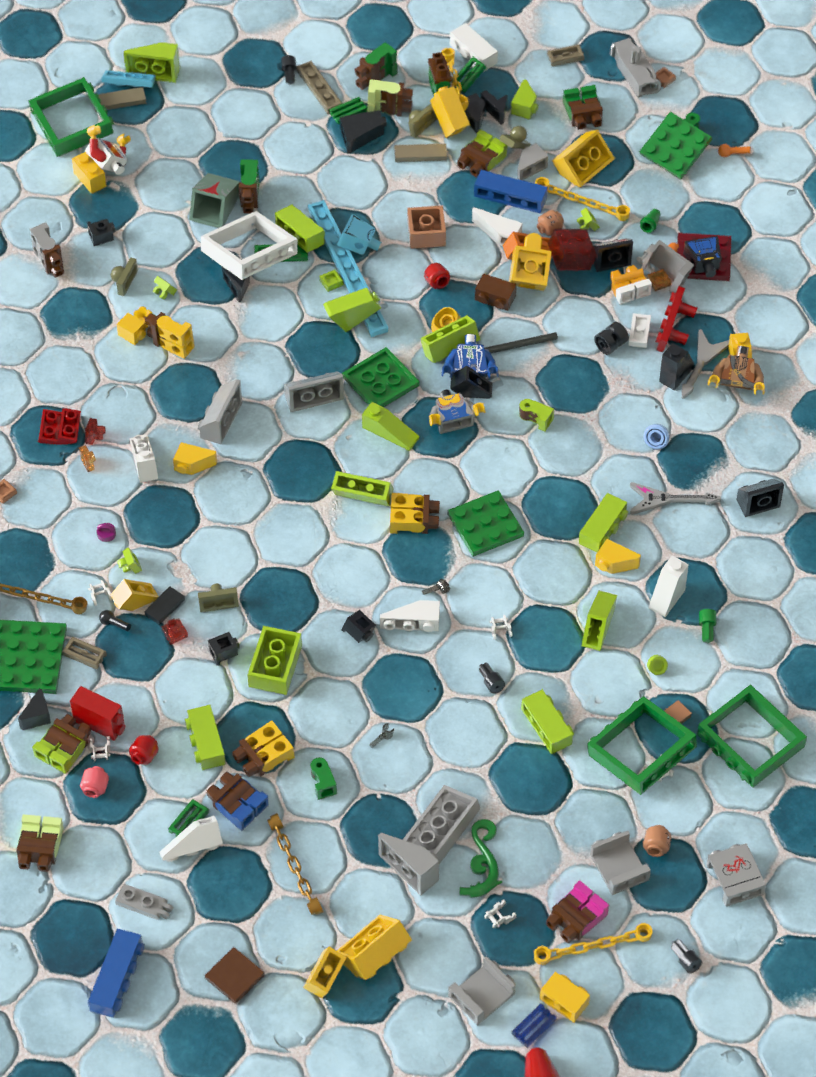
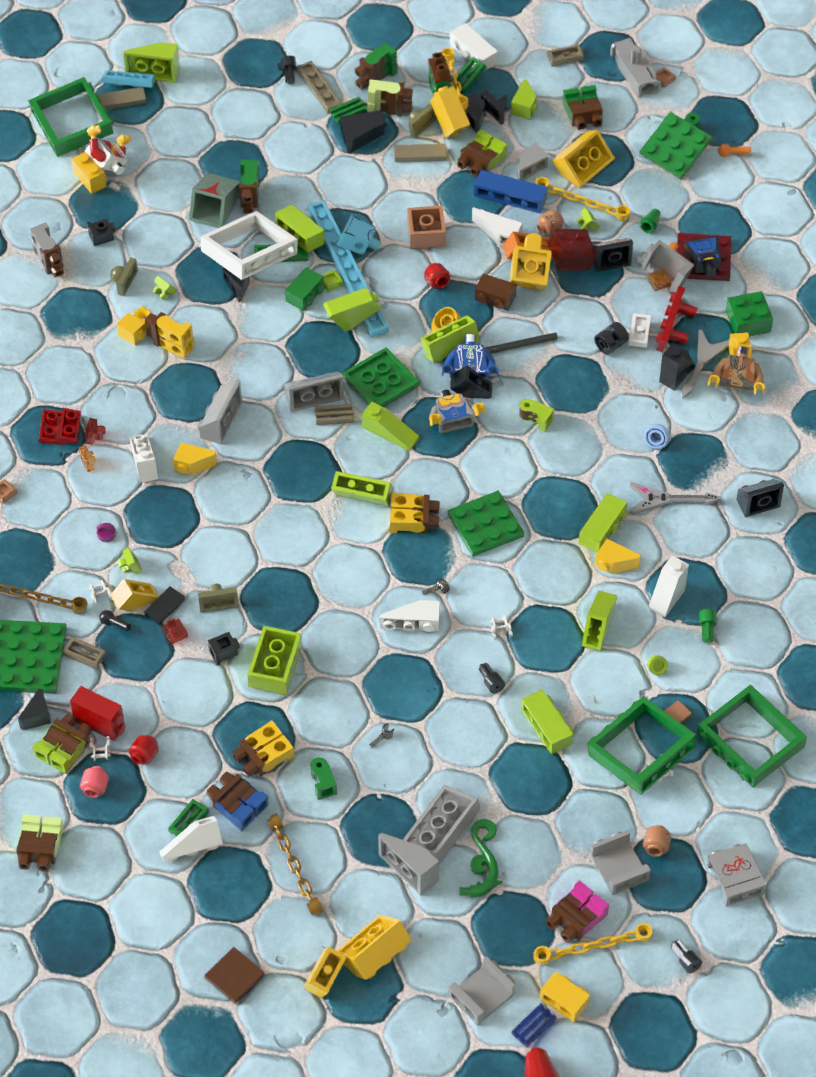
(115, 973): blue brick -> none
(143, 902): light grey hinge -> none
(205, 737): lime brick -> none
(304, 289): none -> green brick
(332, 413): none -> dark tan tile
(359, 626): black brick -> none
(489, 914): white piece -> none
(516, 138): olive tile -> none
(630, 285): hips -> none
(749, 314): none -> green brick

